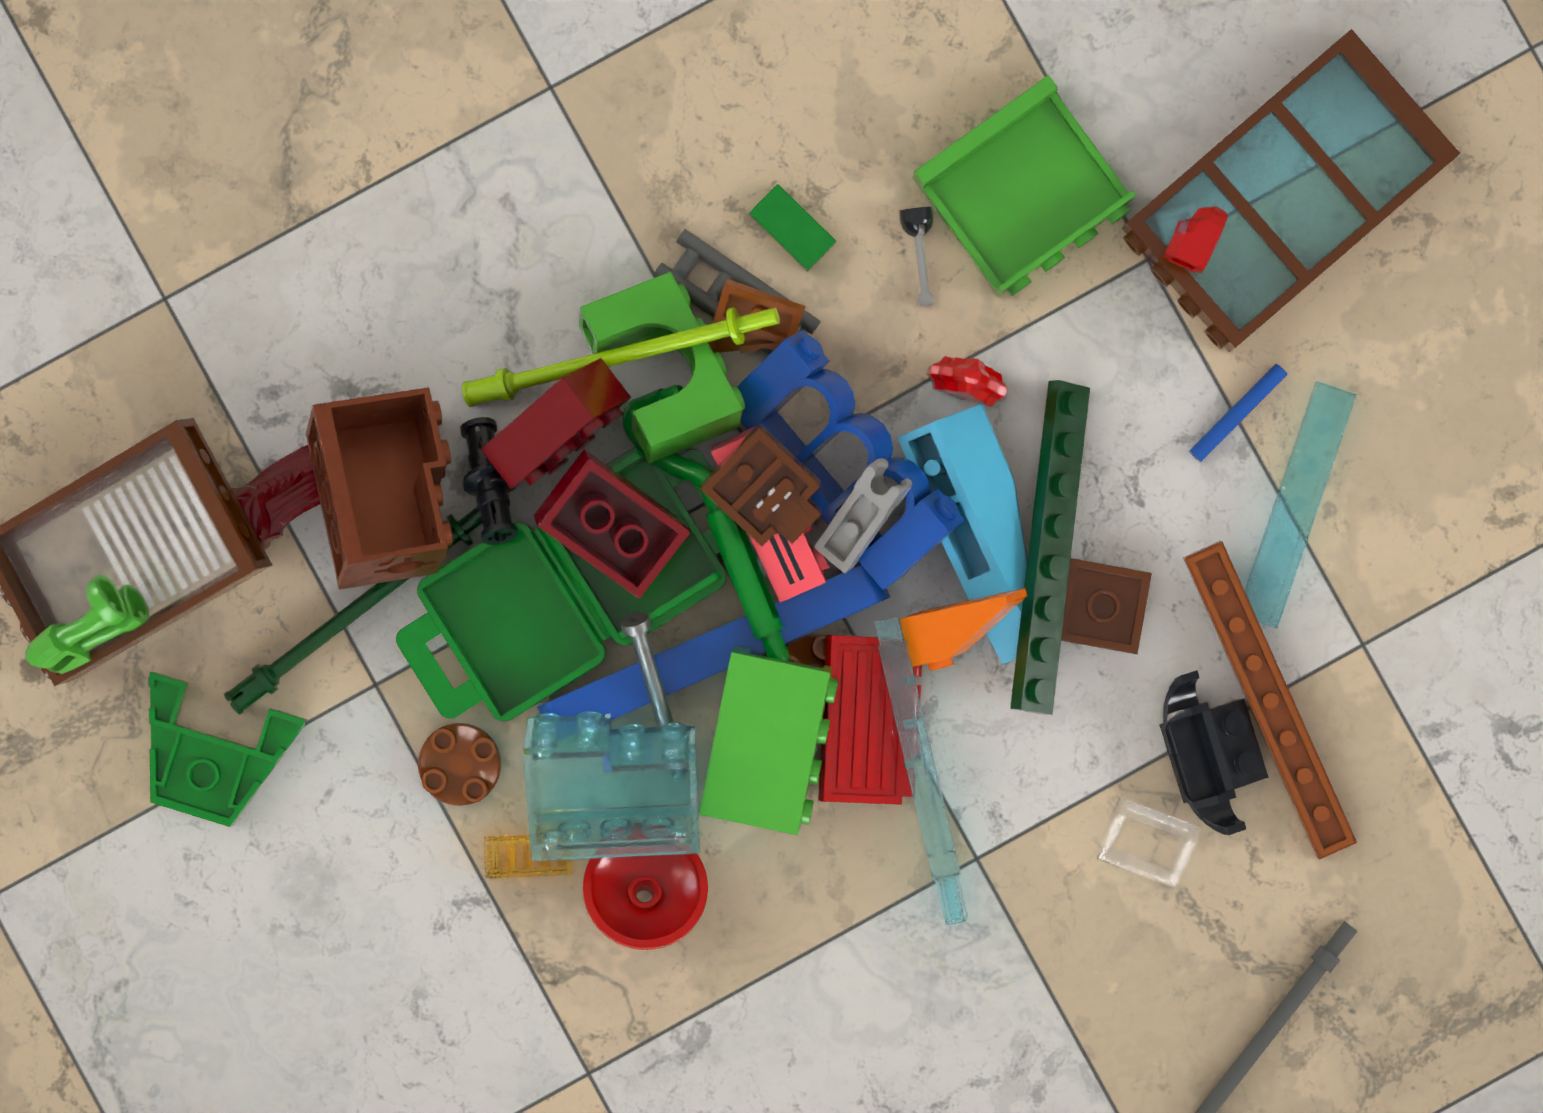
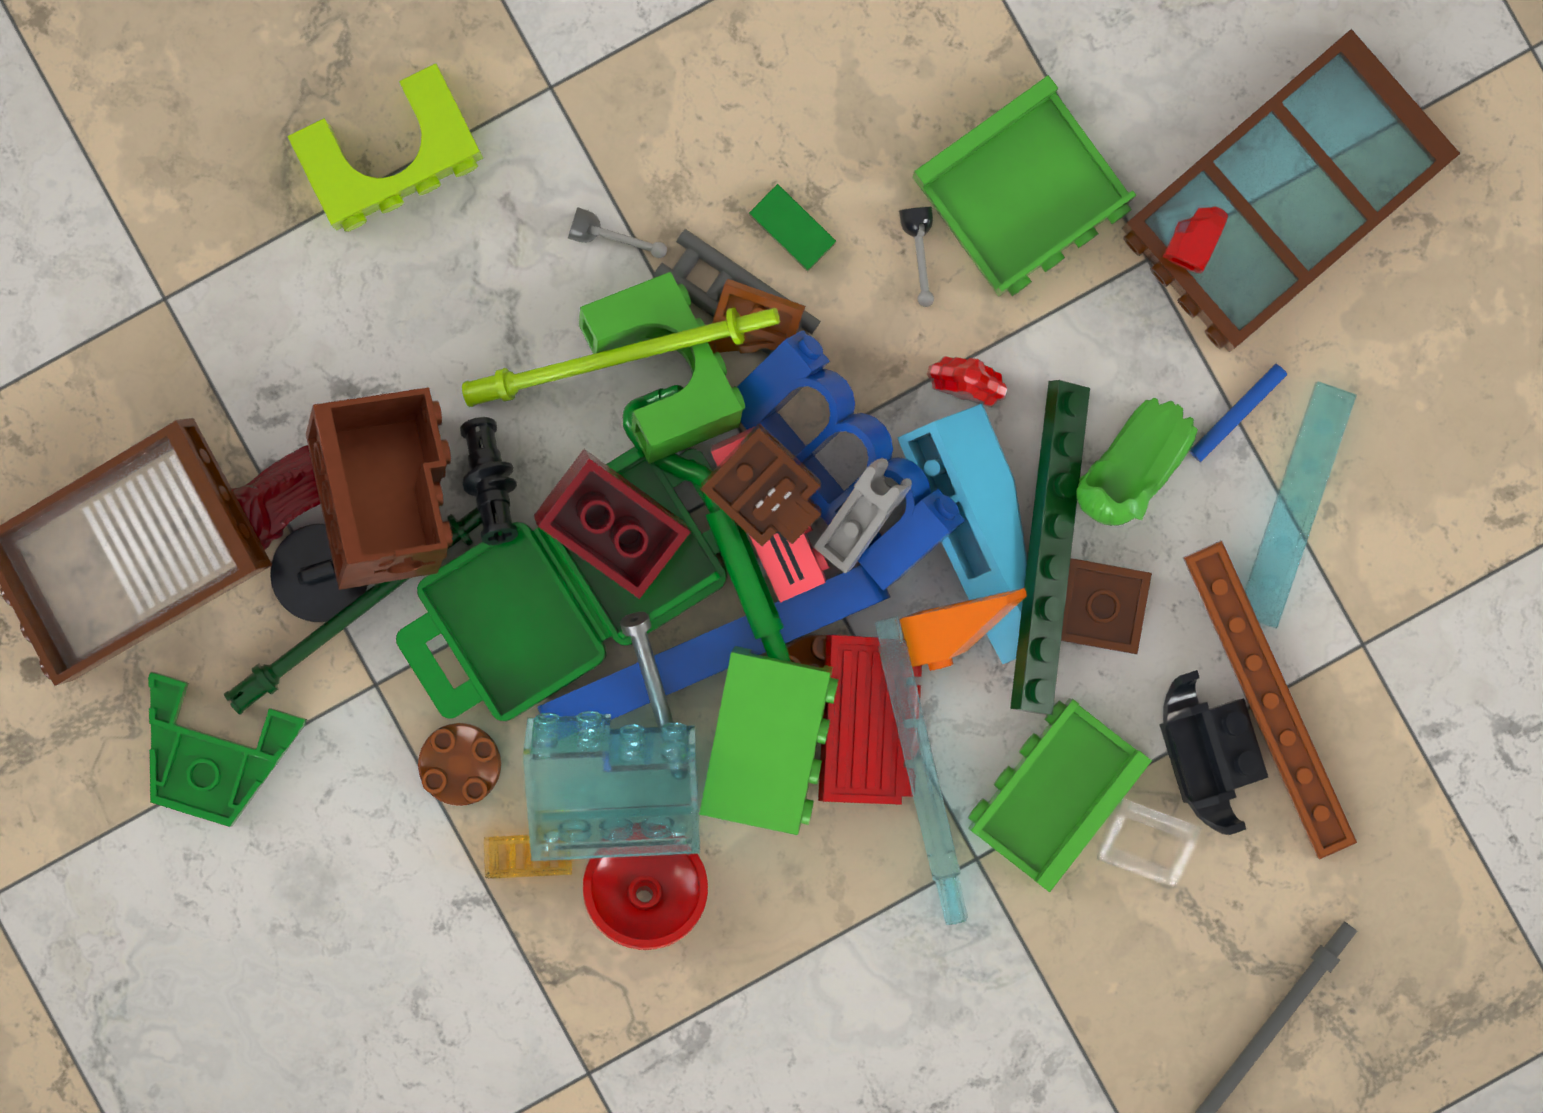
(111, 614): bright green piece -> none
(306, 576): none -> black shield
(444, 150): none -> lime arch
(557, 424): dark red brick -> none
(587, 228): none -> hinge
(1058, 793): none -> bright green panel
(1136, 463): none -> bright green hair

